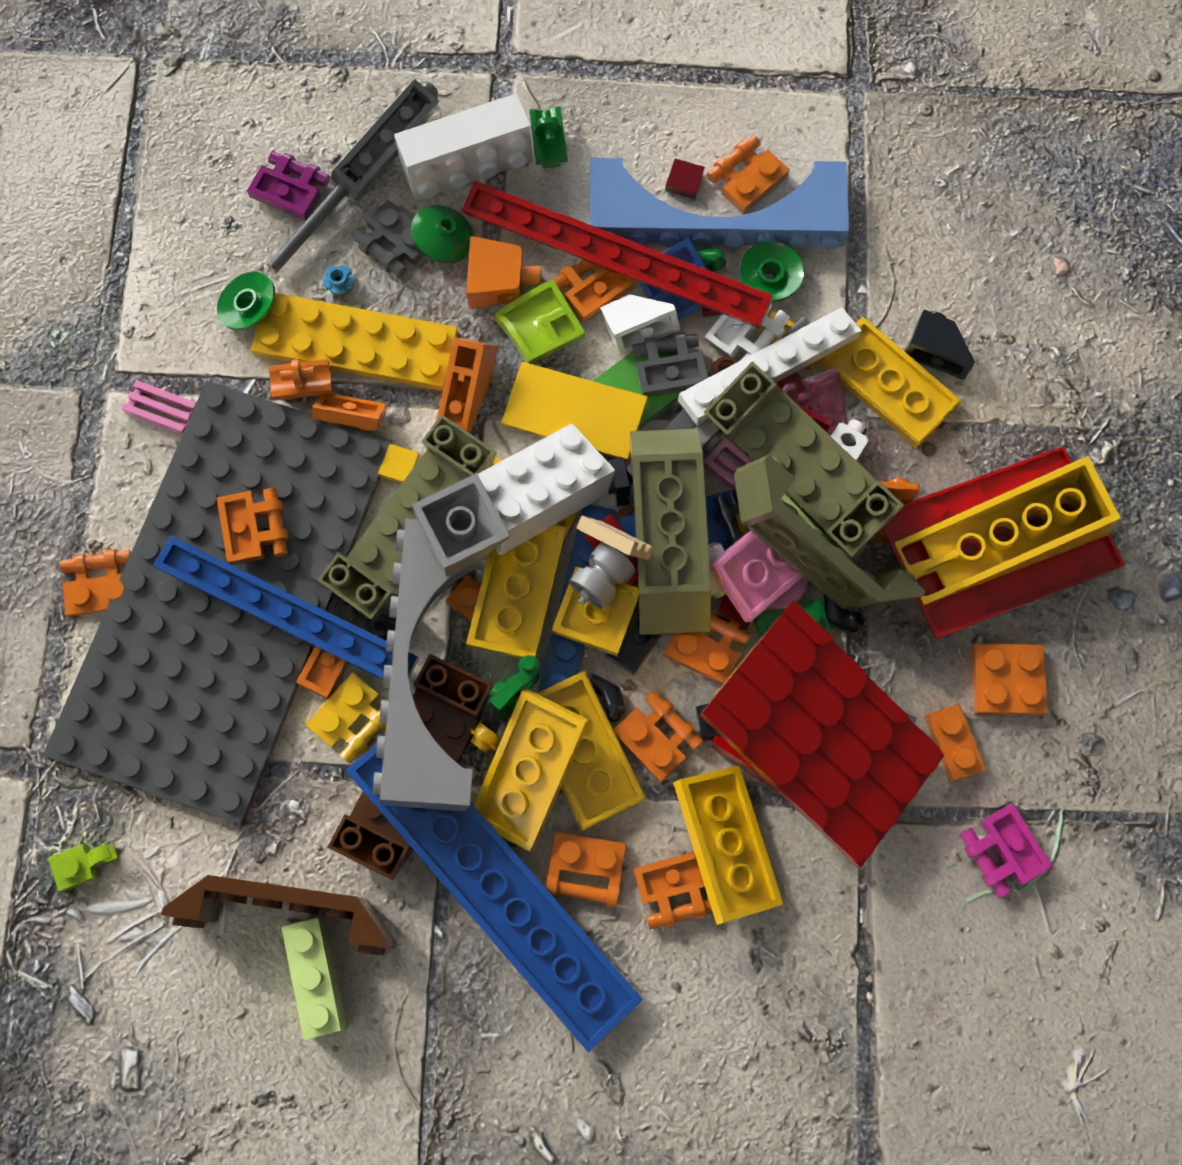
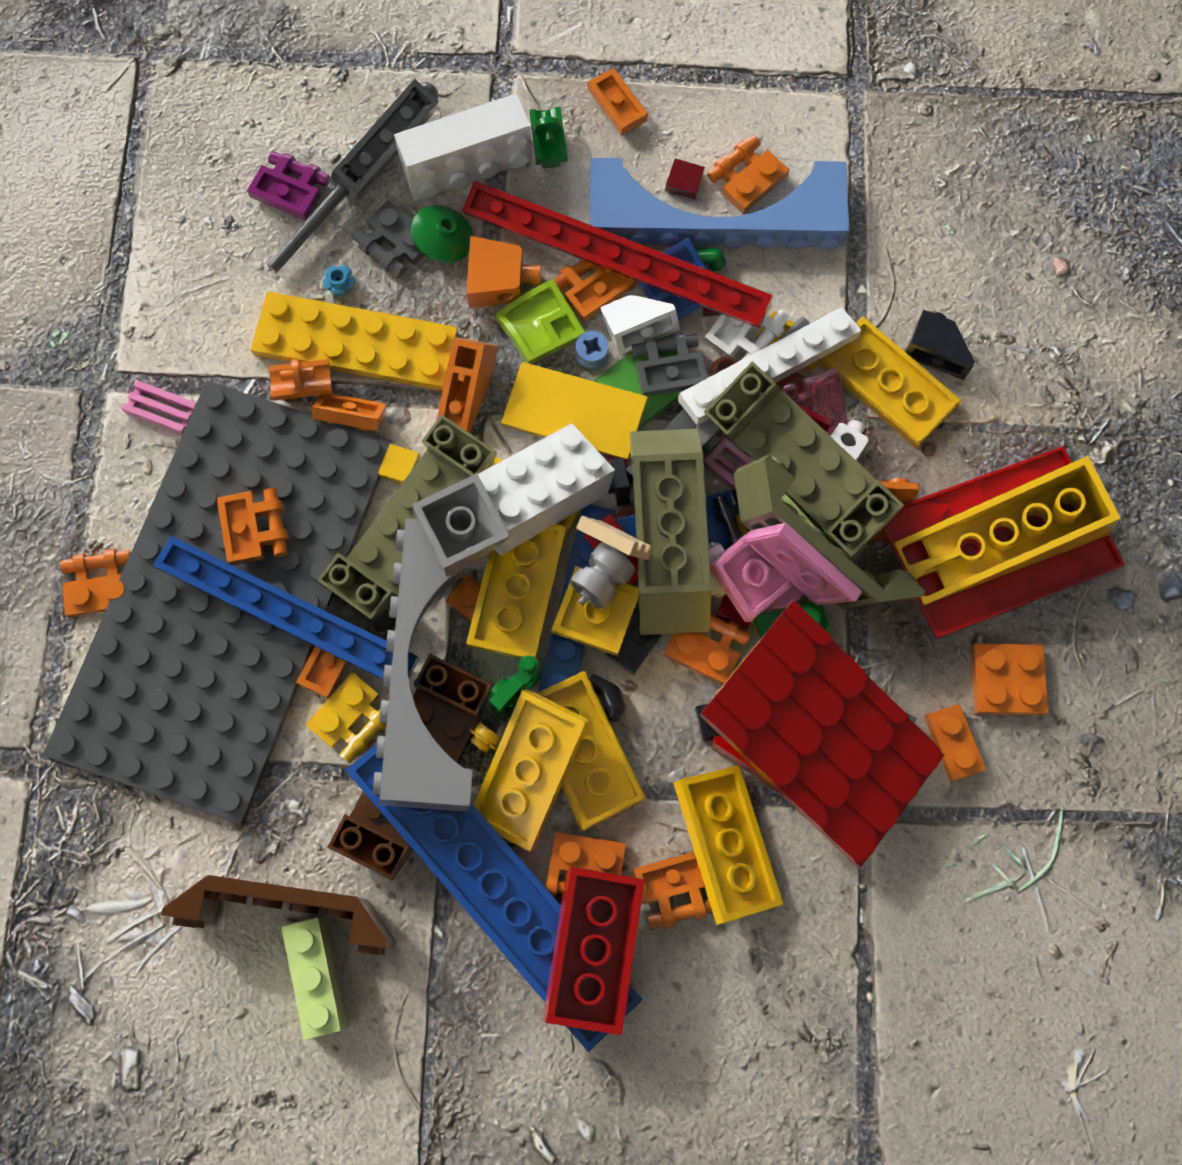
(78, 865): lime plate -> none
(246, 300): green dish -> none
(590, 358): none -> medium blue wheel
(593, 951): none -> red brick
(617, 101): none -> orange plate
(649, 744): orange plate -> none
(772, 259): green dish -> none
(802, 564): none -> bright pink tile
(843, 618): black arm -> none
(1014, 844): dark pink plate -> none

